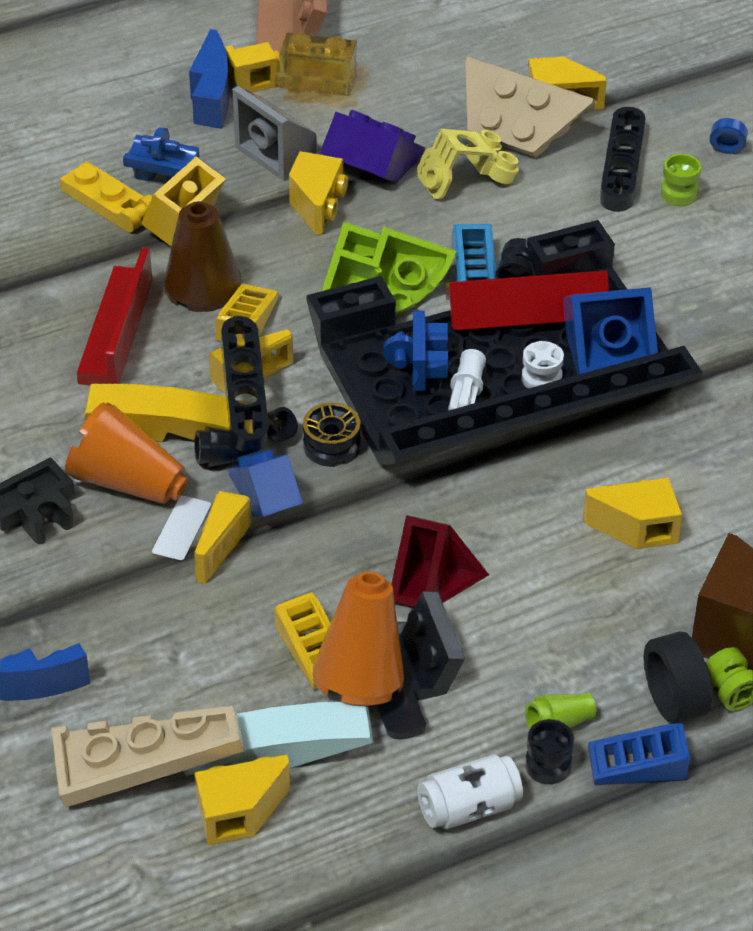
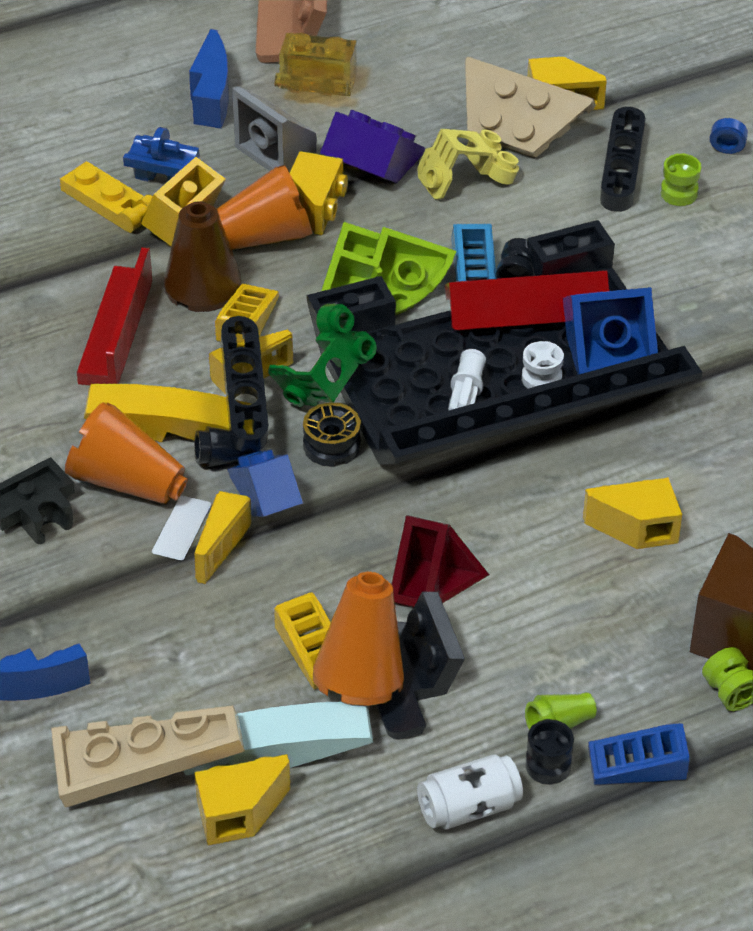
(252, 66): yellow brick -> none
(265, 212): none -> orange cone
(284, 426): black hinge -> none
(340, 345): none -> green piece
(404, 350): blue hips -> none
(677, 677): black tyre -> none

